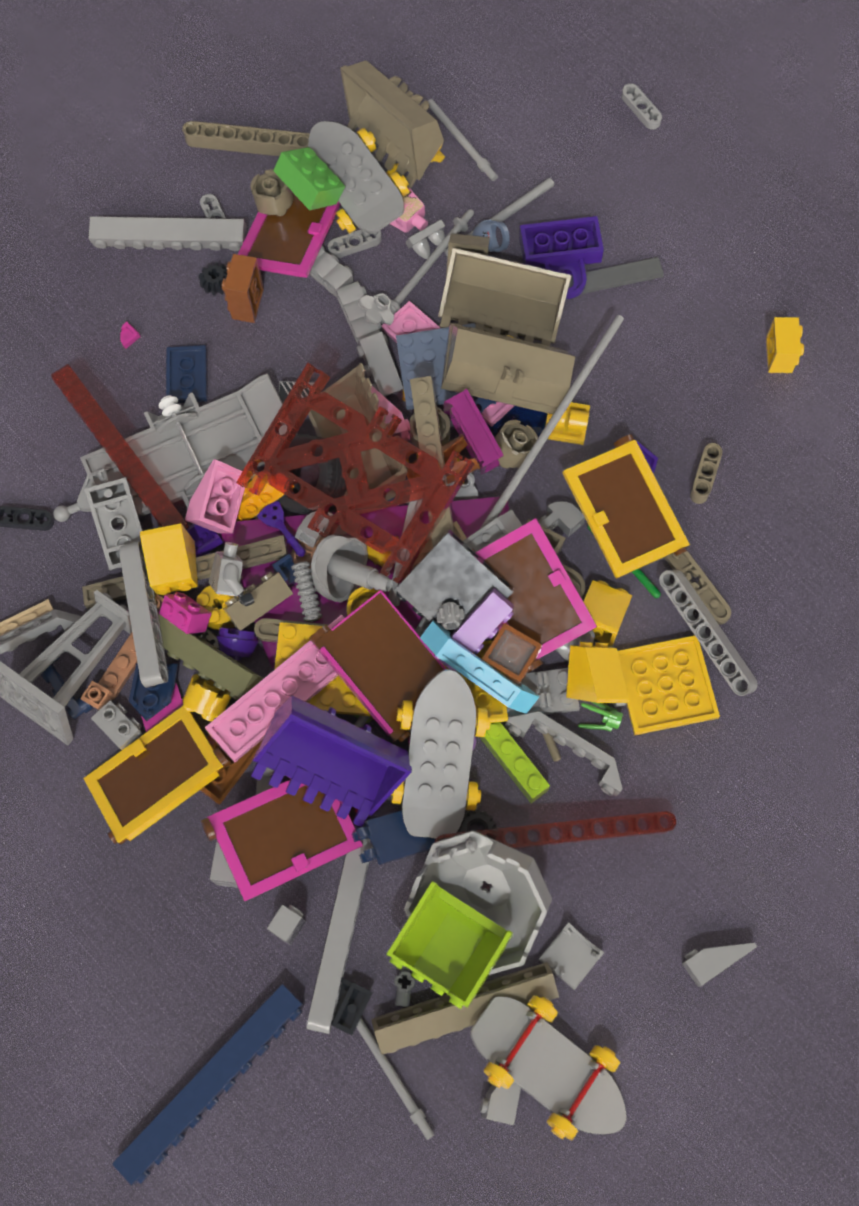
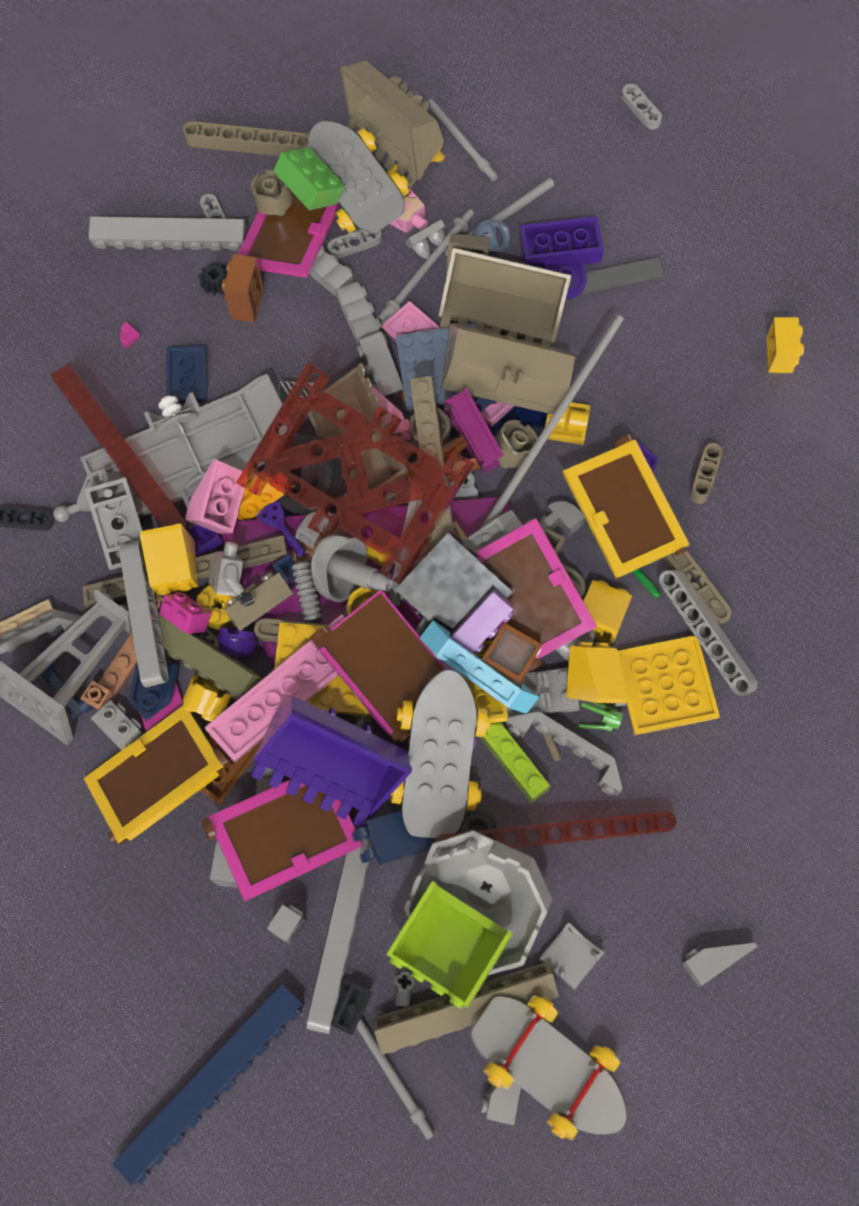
(377, 309): light grey plate -> none
(450, 616): light grey gear -> none

